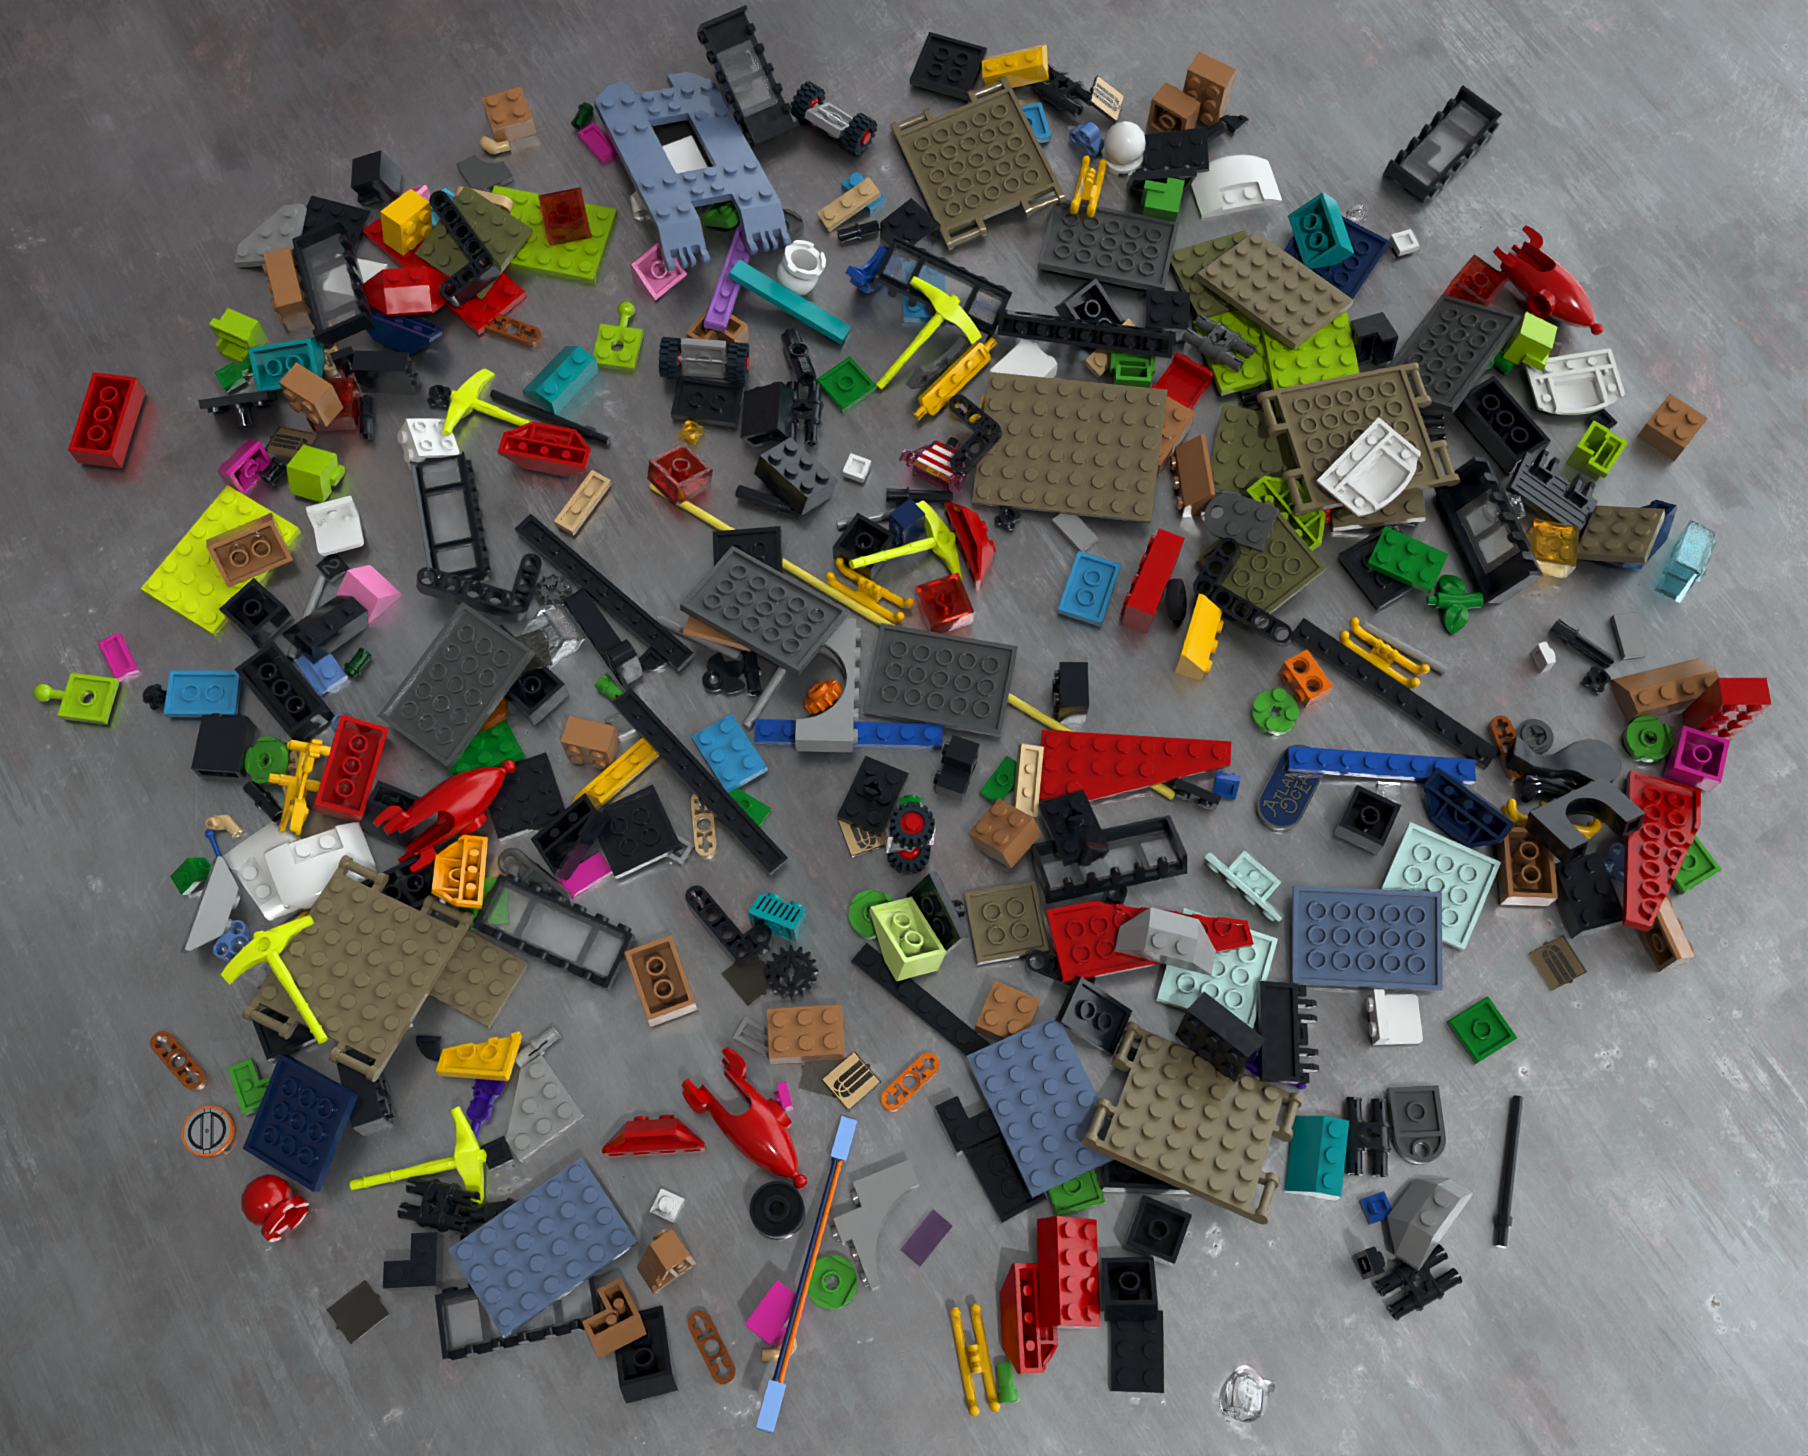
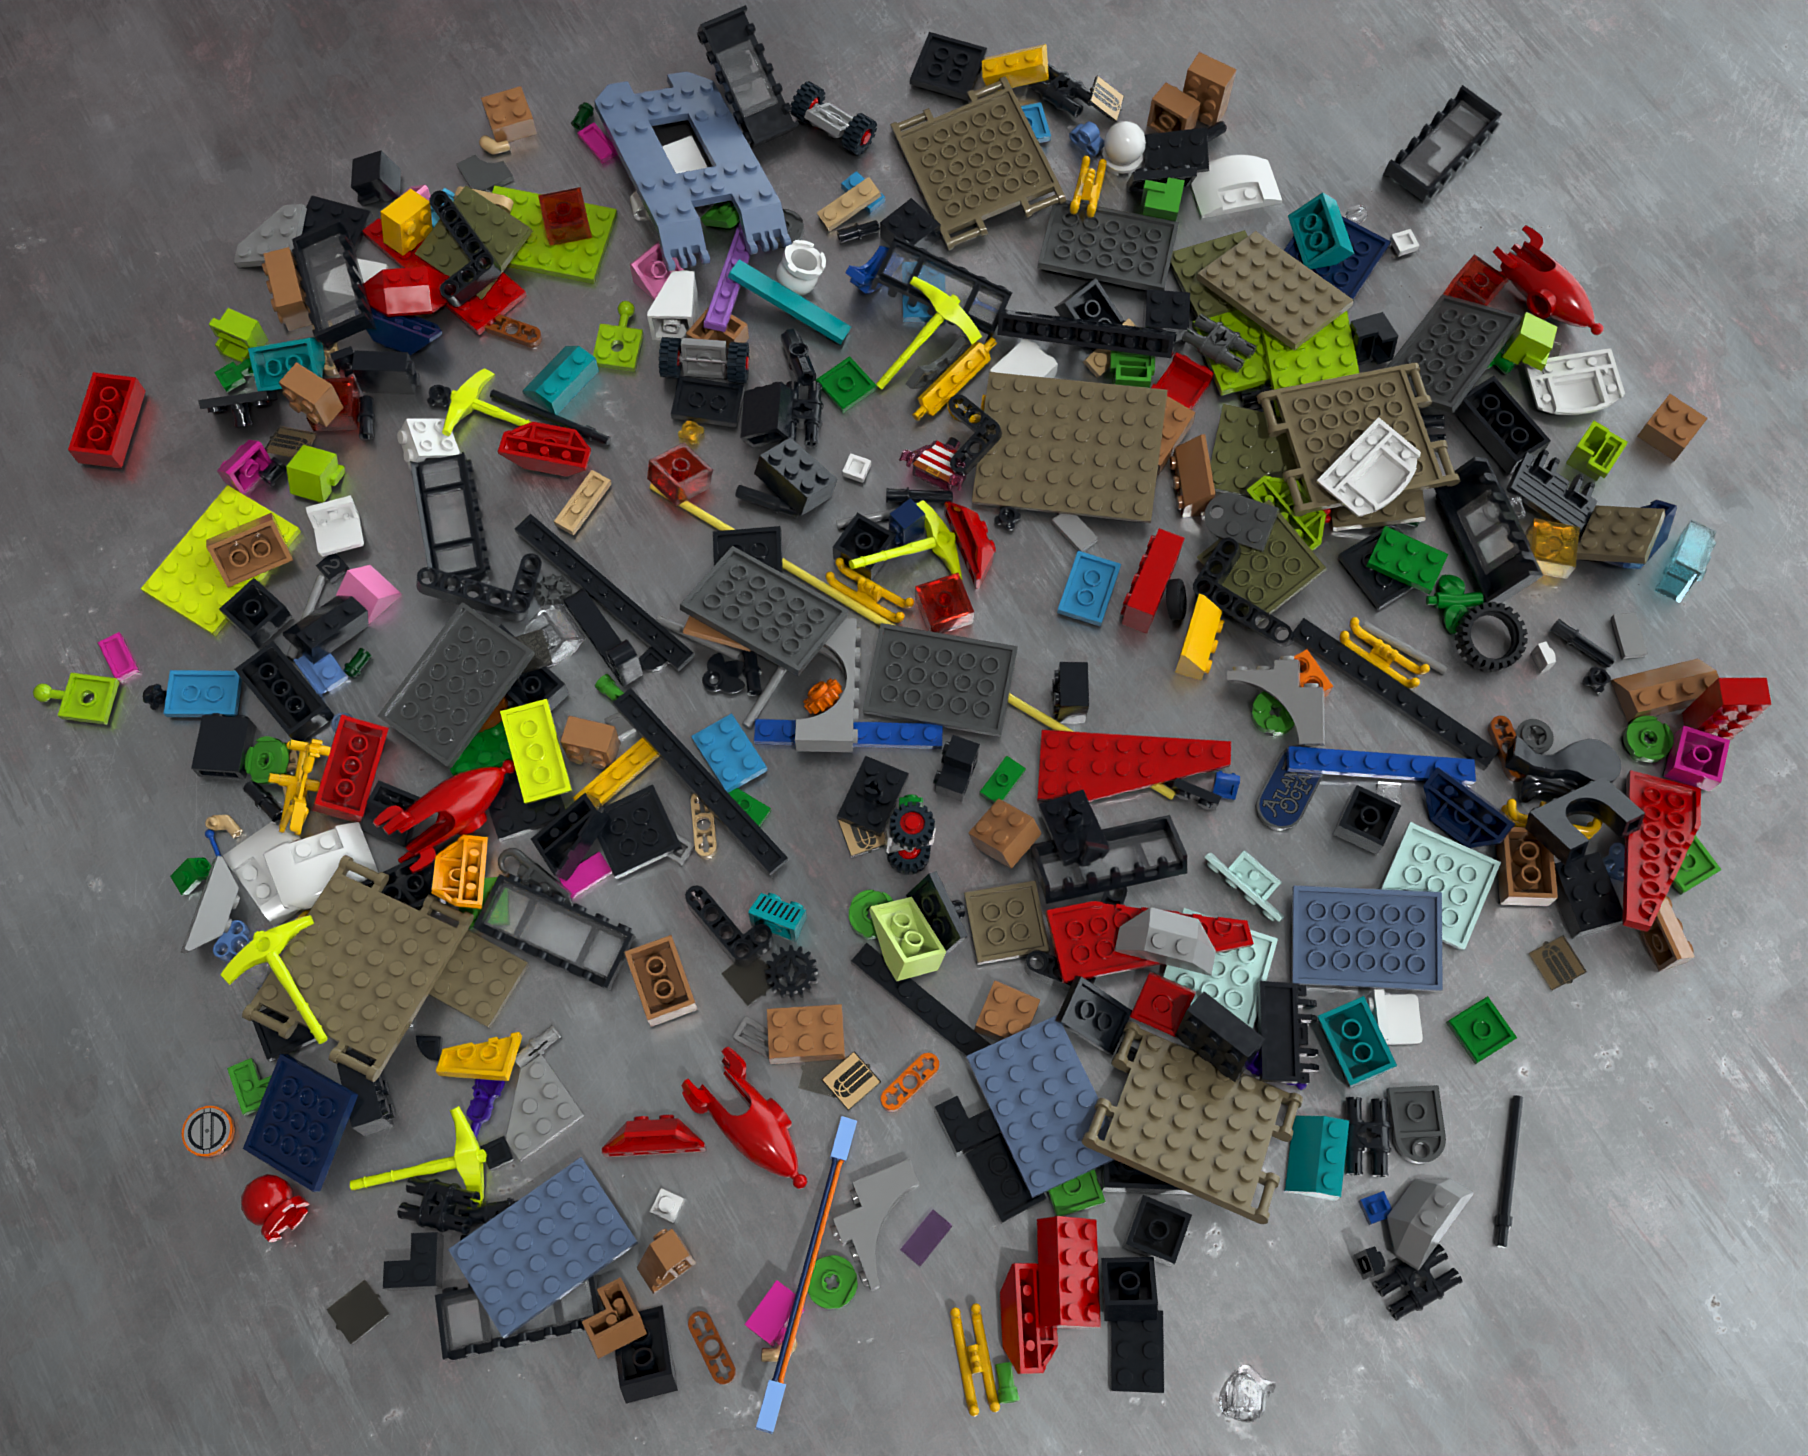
(167, 1059): dark orange beam -> none
(536, 751): none -> neon yellow plate
(674, 307): none -> white slope
(777, 1211): black wheel -> none
(782, 1096): dark pink plate -> none
(1028, 778): tan plate -> none
(1162, 1003): none -> red tile
(1234, 123): black tile -> none
(1283, 683): none -> light grey arch
(1357, 1042): none -> teal slope
(1511, 622): none -> black tyre
(1602, 418): black tile -> none

